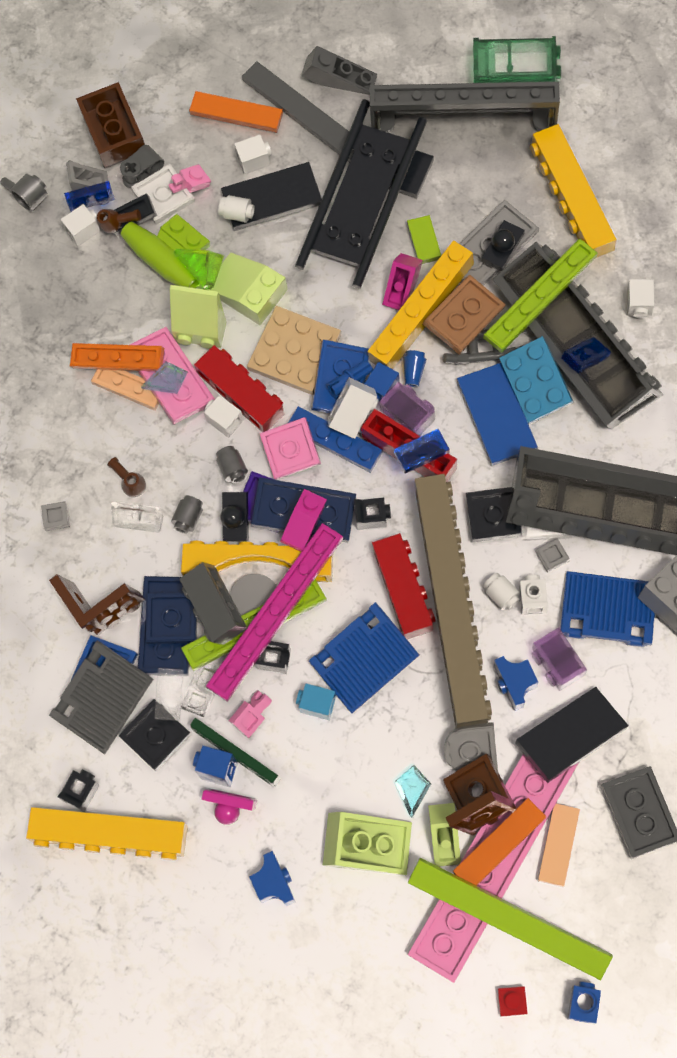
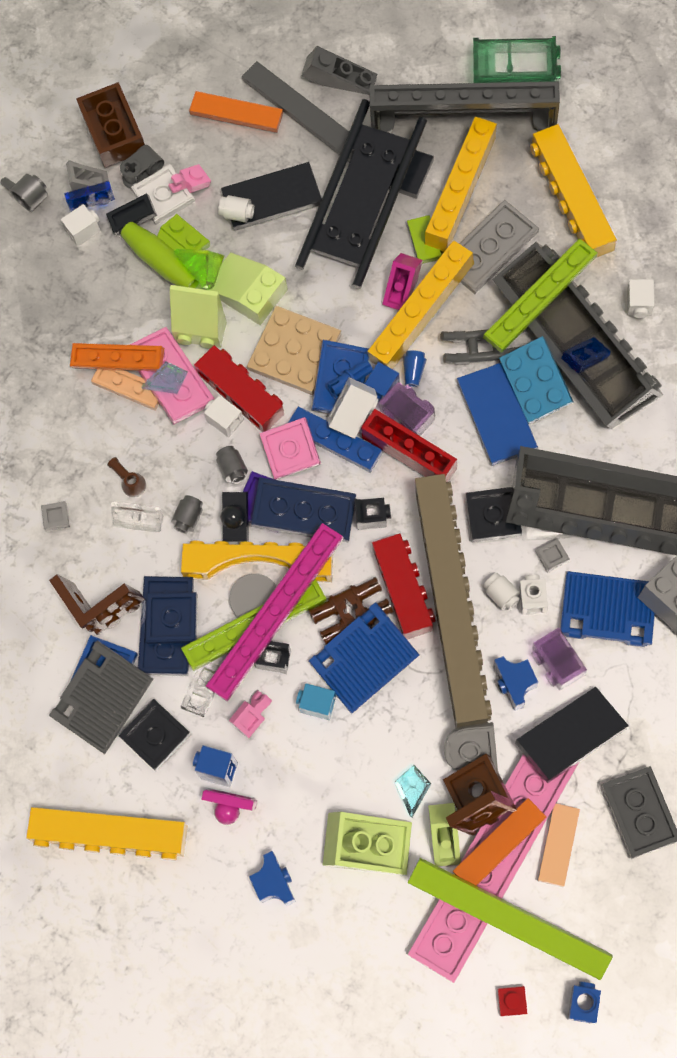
(79, 789): black window -> none
(115, 219): reddish brown bar -> none
(168, 694): clear slope -> none
(212, 604): dark grey brick -> none
(240, 756): dark green tile -> none
(253, 153): white brick -> none
(303, 520): dark pink slope -> none
(337, 605): none -> reddish brown pin
(421, 451): clear blue plate -> none
(460, 184): none -> yellow brick
(464, 314): medium nougat tile -> none
(502, 245): black tile -> none

